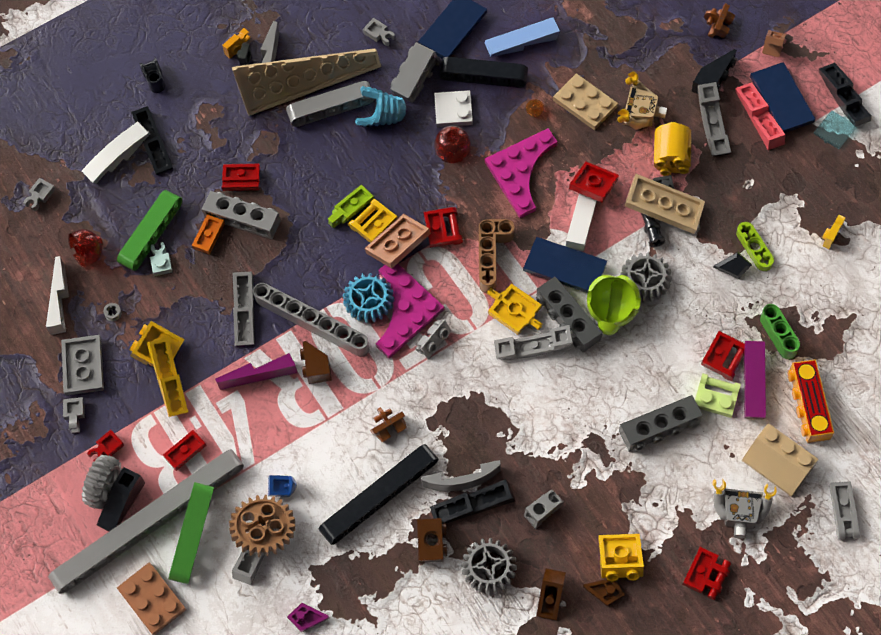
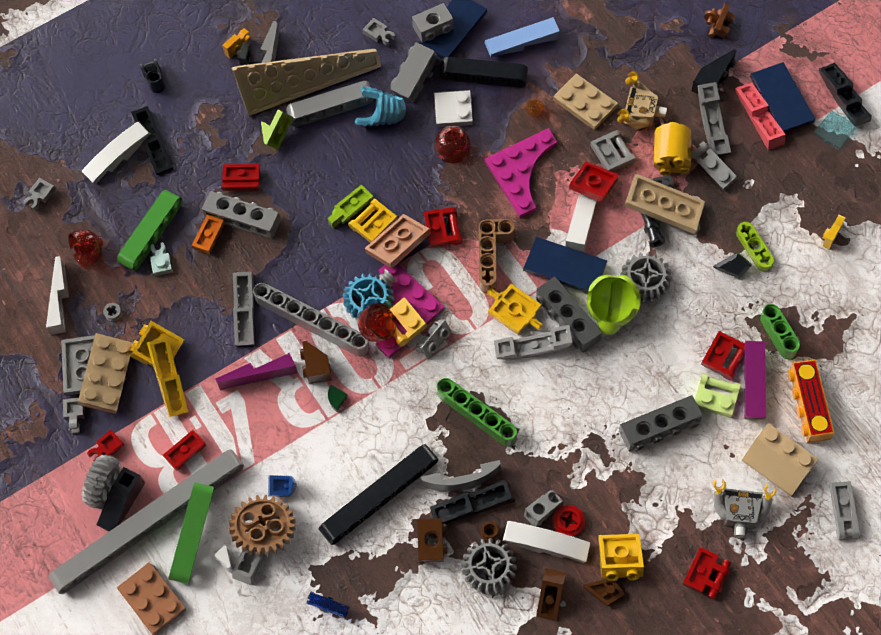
(105, 373): none -> tan plate
(224, 558): none -> white slope
(276, 131): none -> lime slope
(306, 617): magenta piece -> none
(328, 605): none -> clear blue pin
(336, 397): none -> dark green tile
(376, 323): none -> clear red cylinder
(388, 277): none -> light grey bush
(397, 422): dark orange hips -> none
(409, 319): none -> yellow plate
(432, 22): none -> light grey brick
(481, 419): none -> bright green beam
(489, 526): none -> reddish brown plate
(546, 541): none -> white slope
(563, 513): none -> red gear
(608, 154): none -> light grey plate
(714, 166): none -> light grey plate
(773, 43): nougat slope -> none

